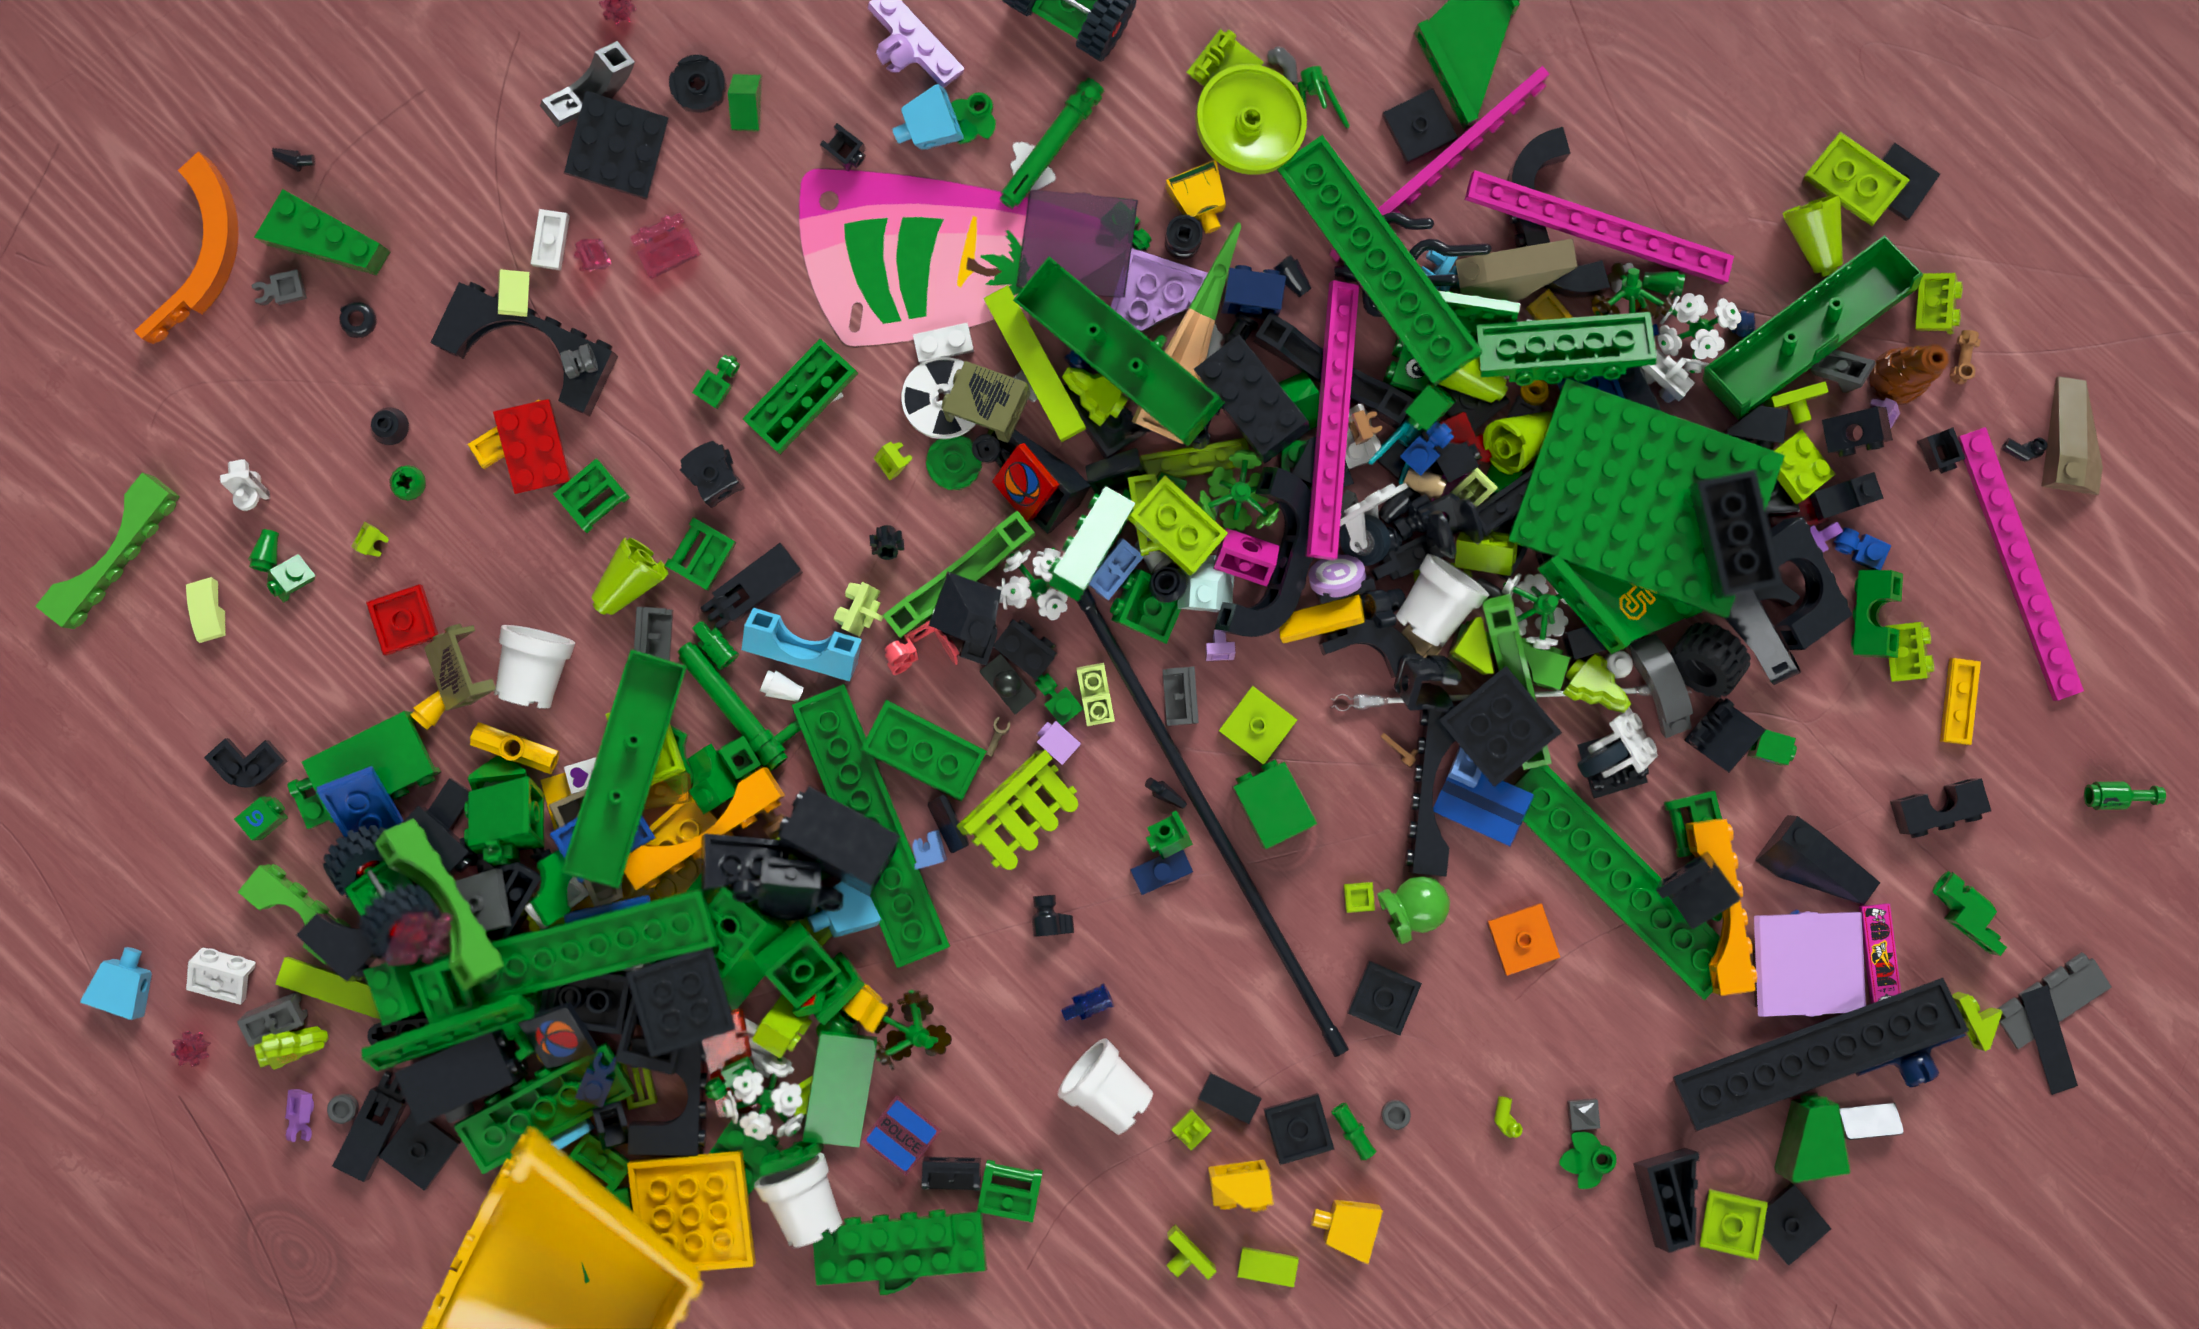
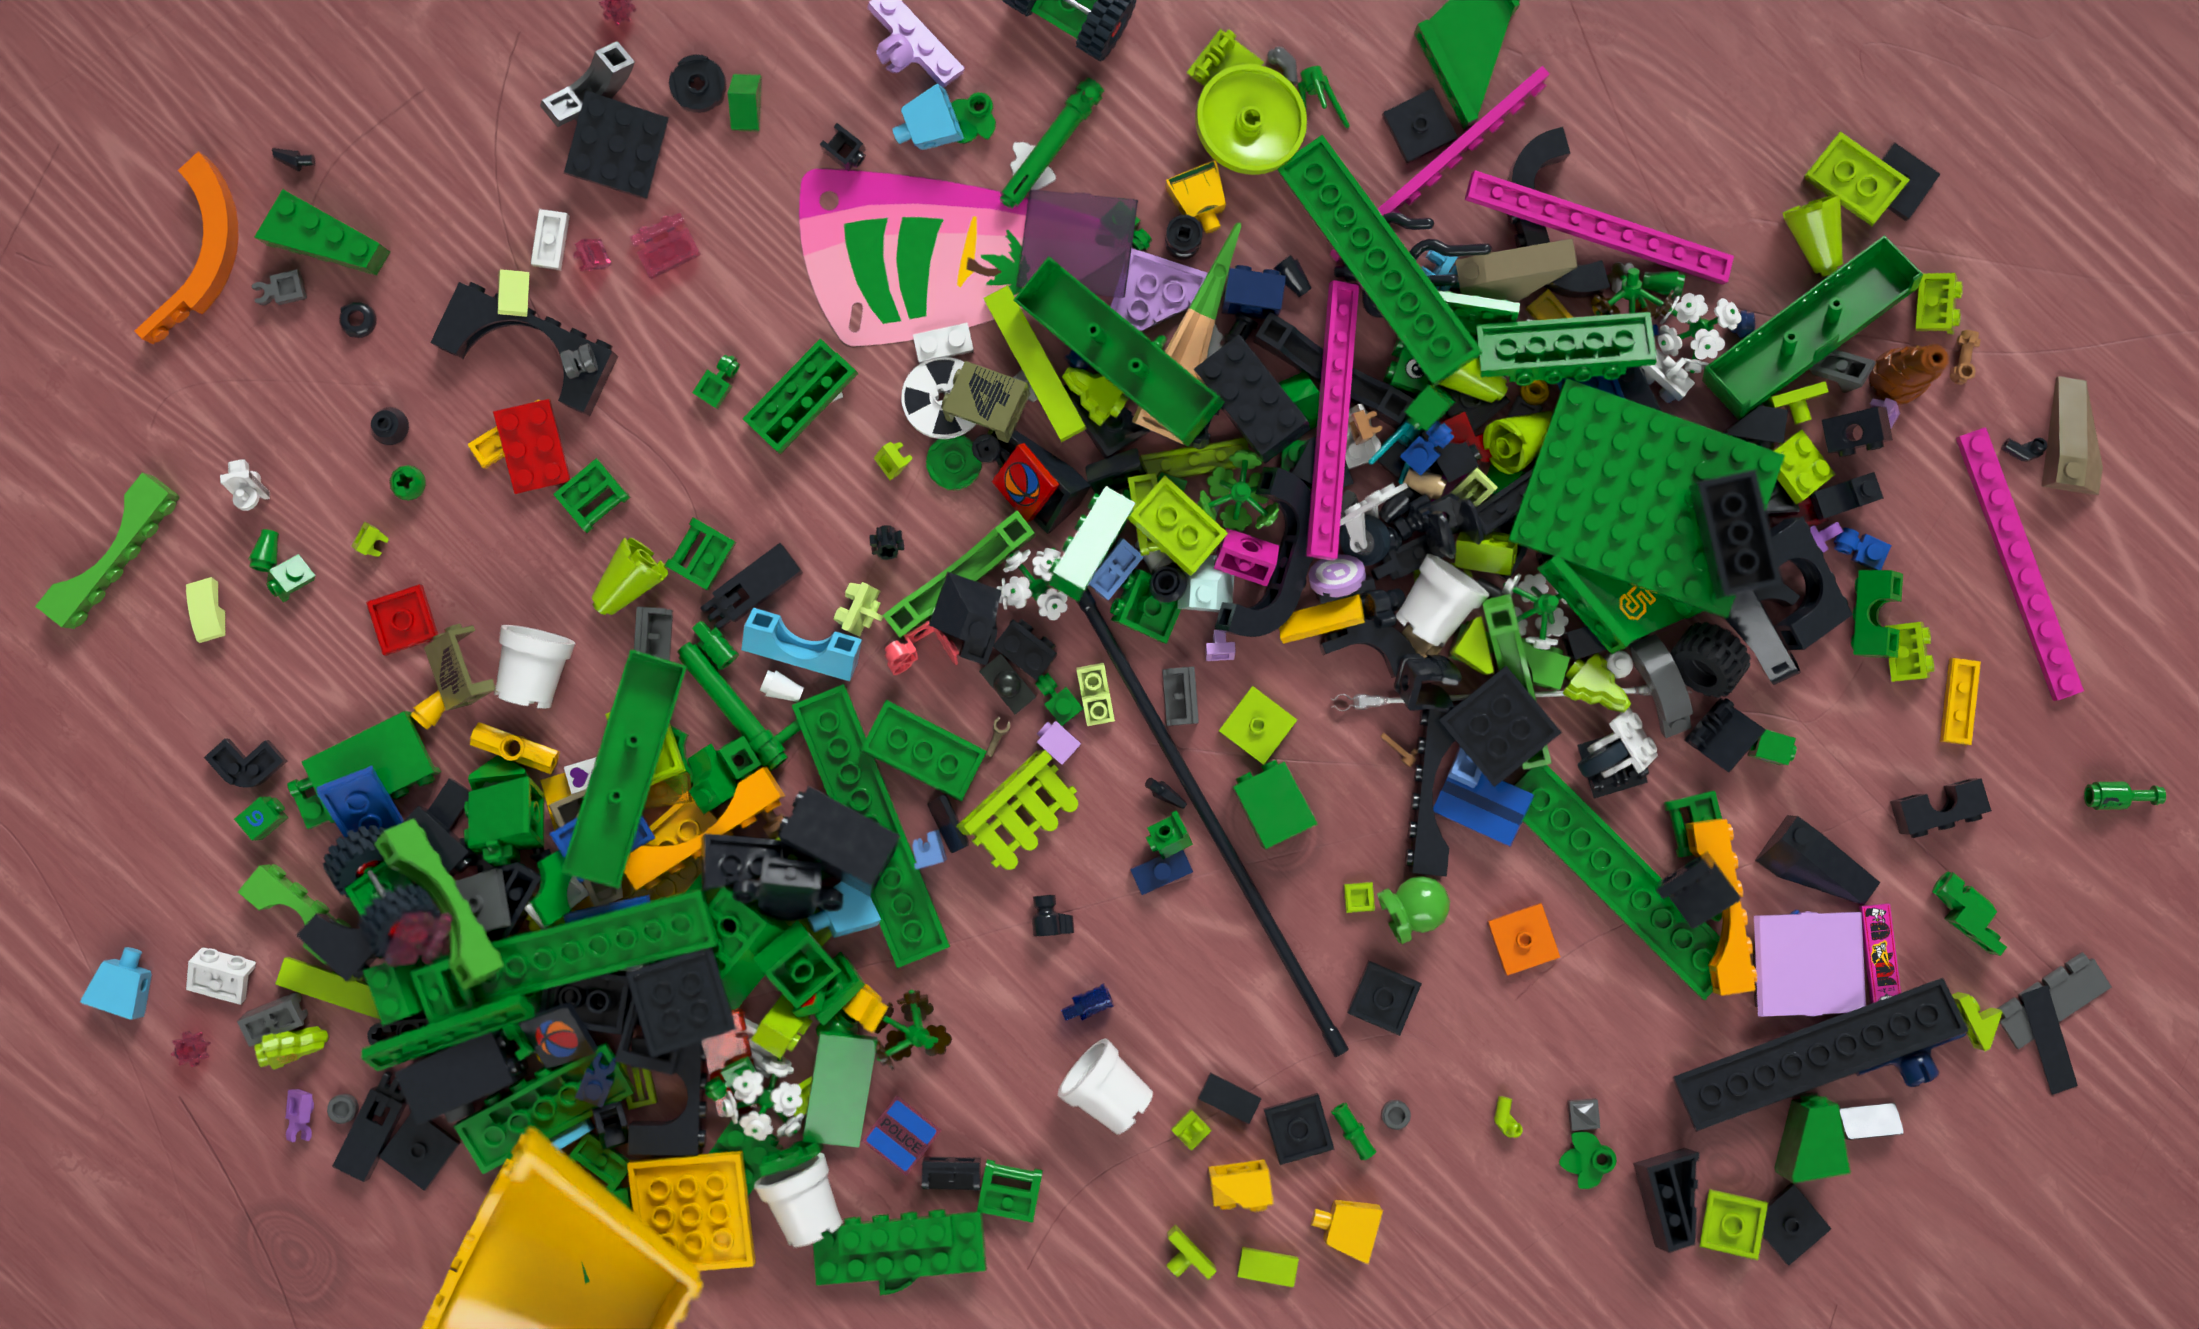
(711, 472): black piece -> none
(1950, 447): black window -> none

